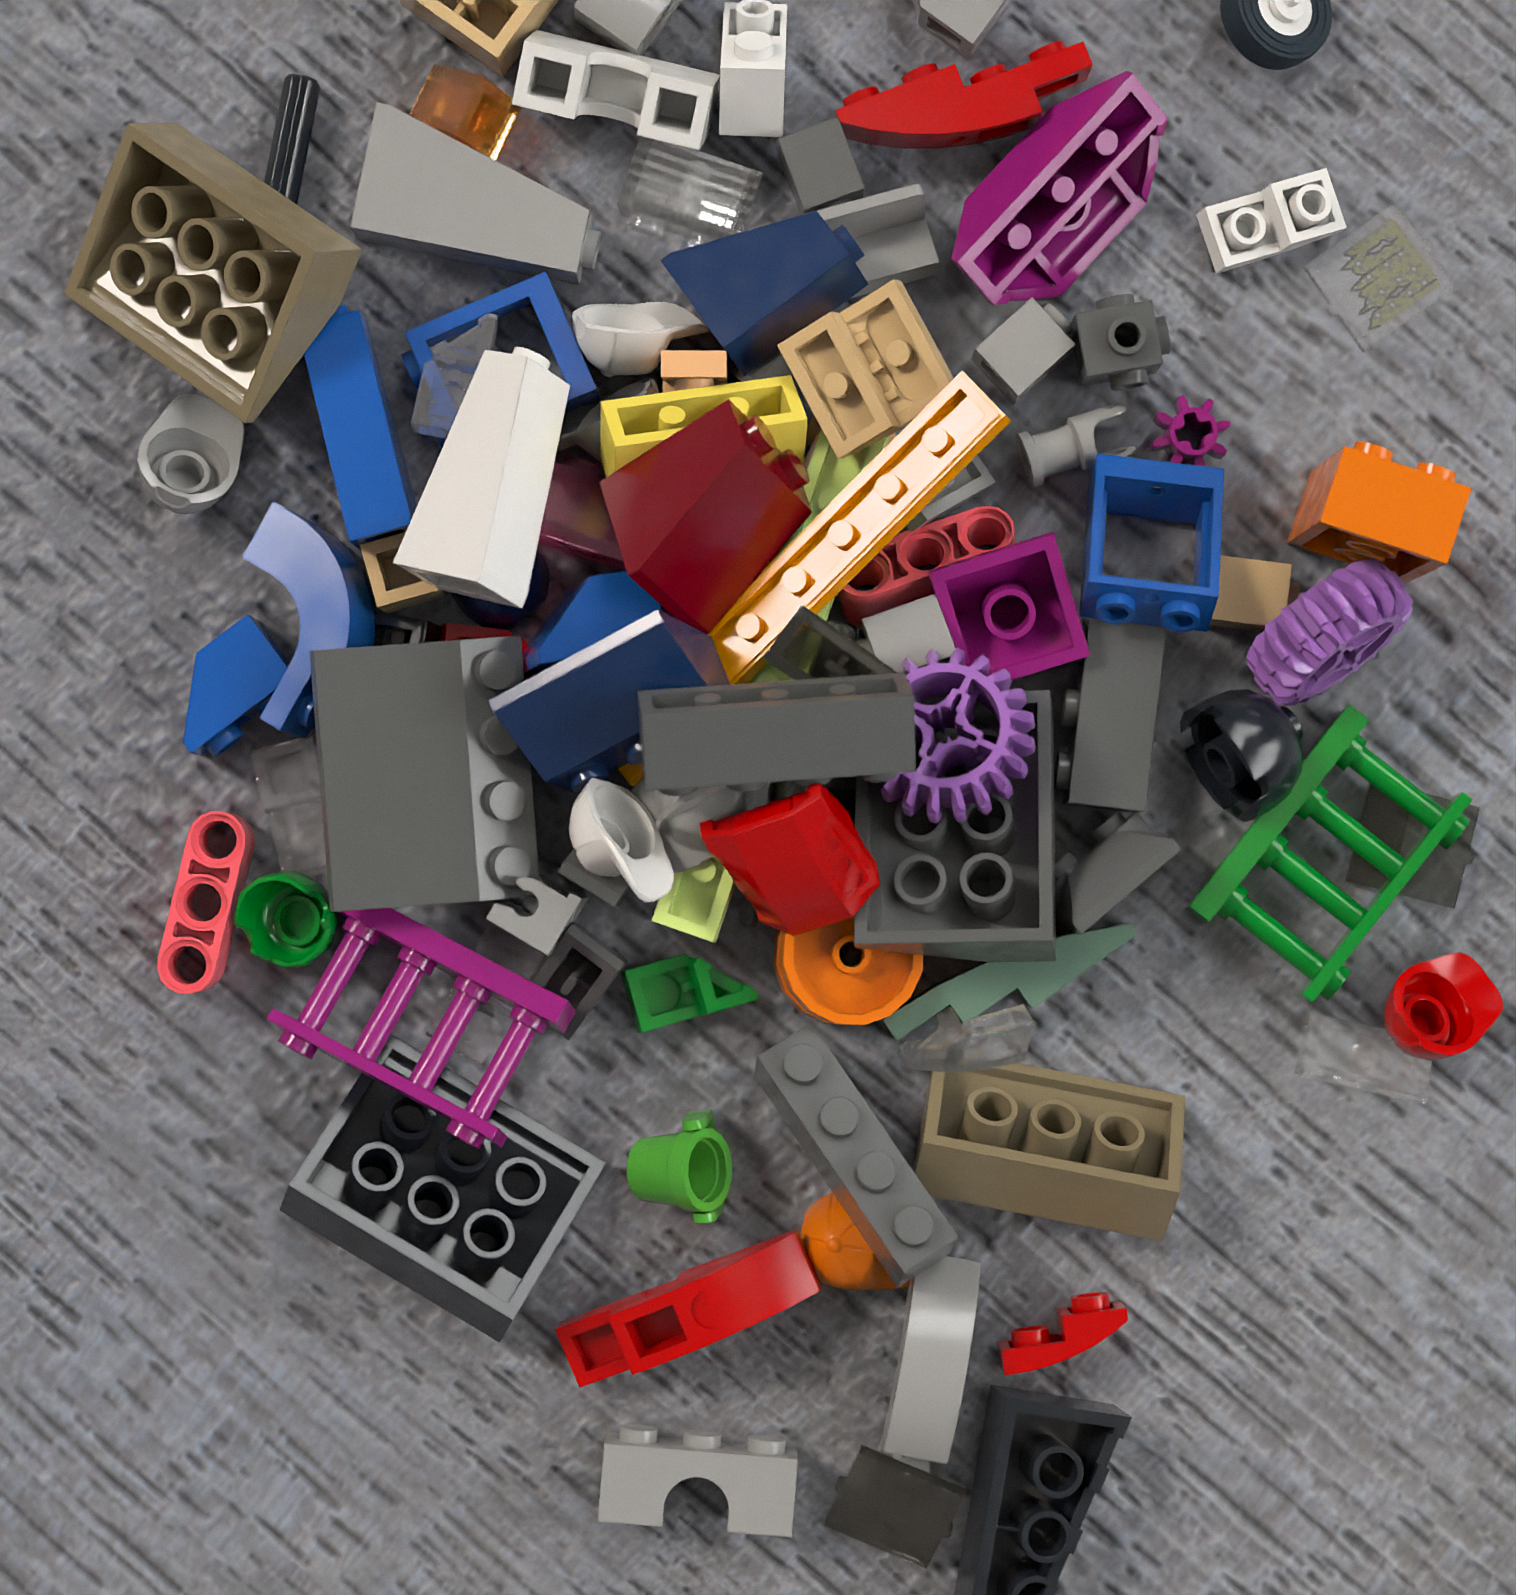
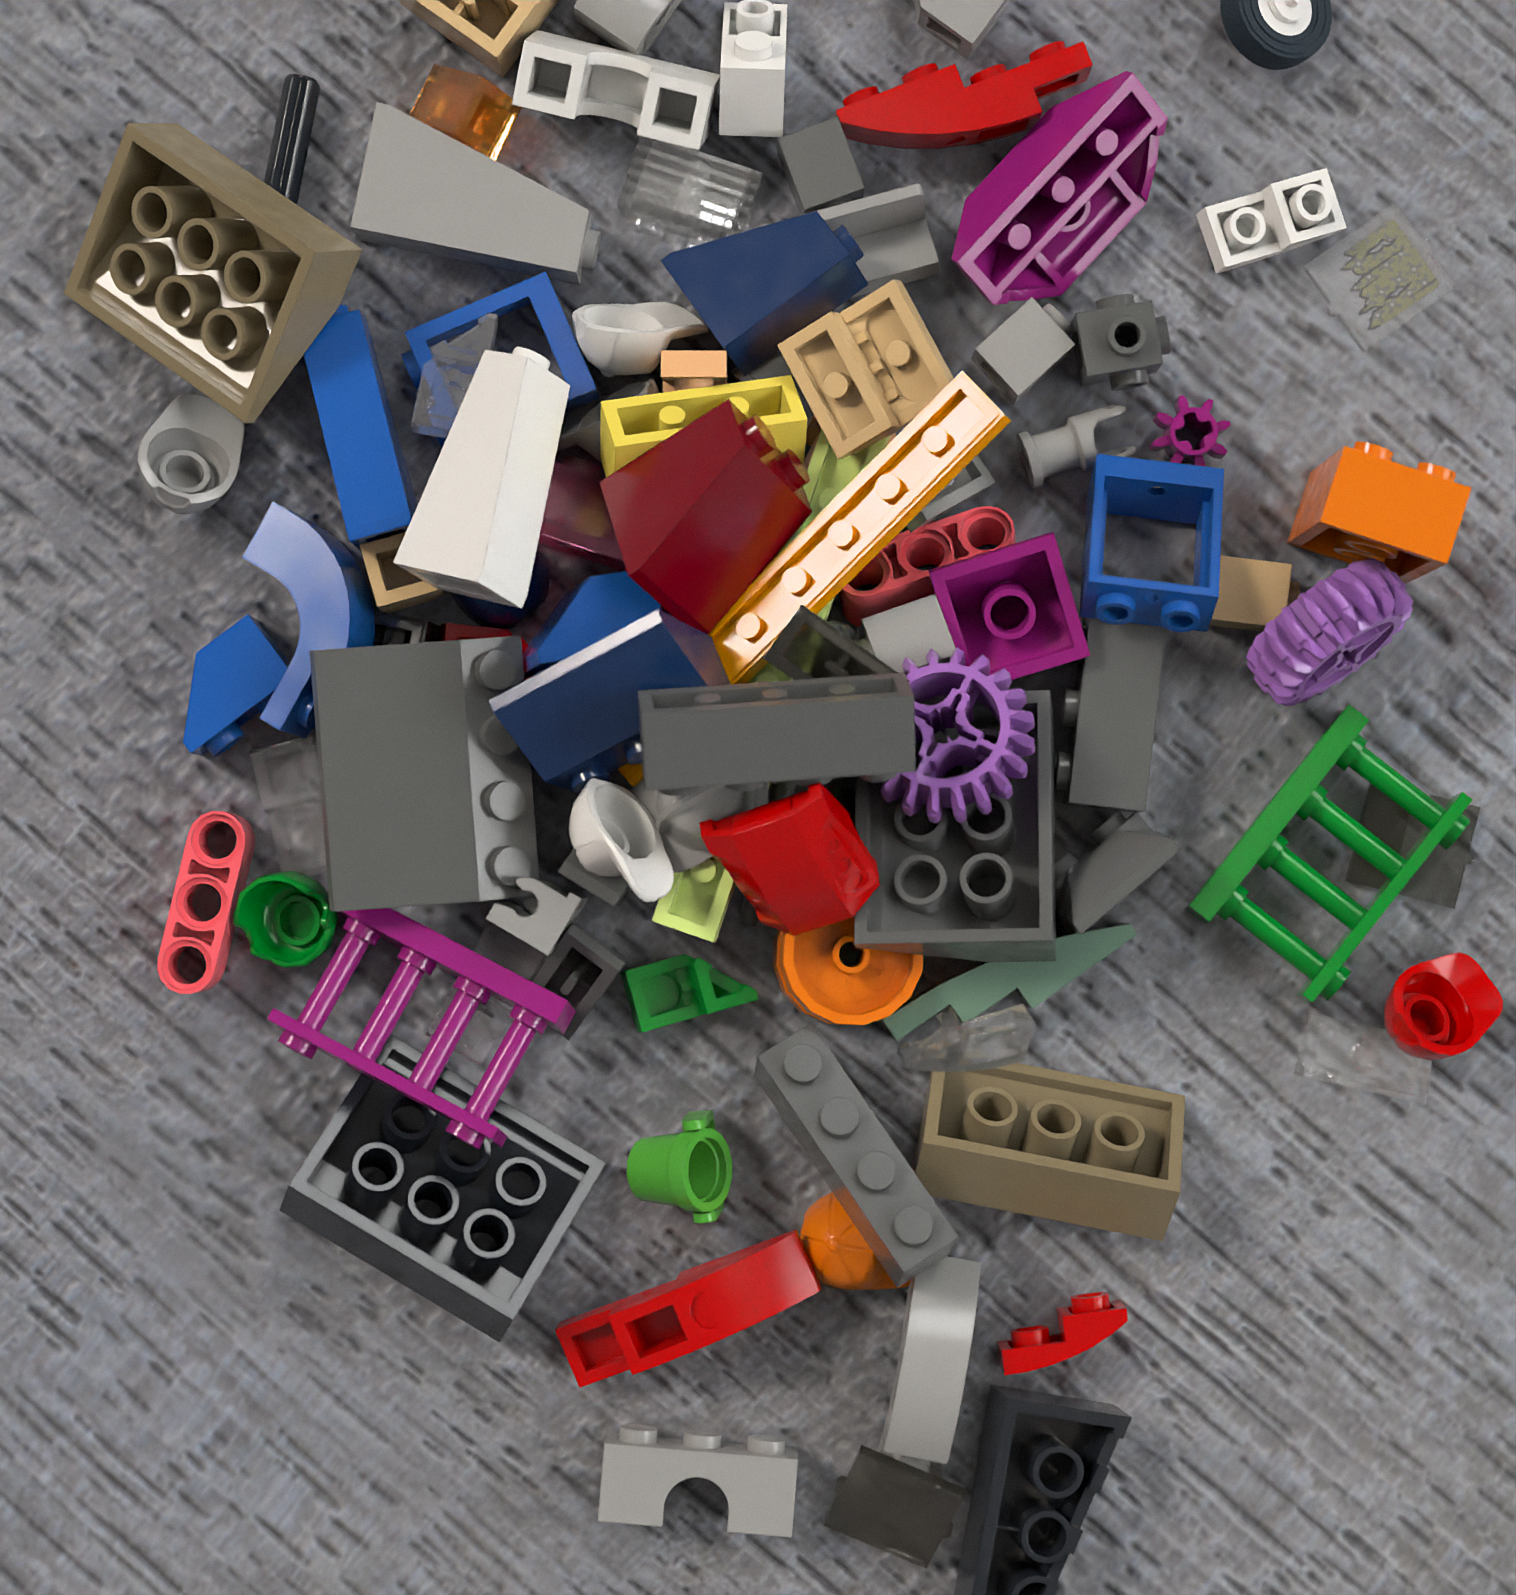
(1244, 750): black cylinder -> none

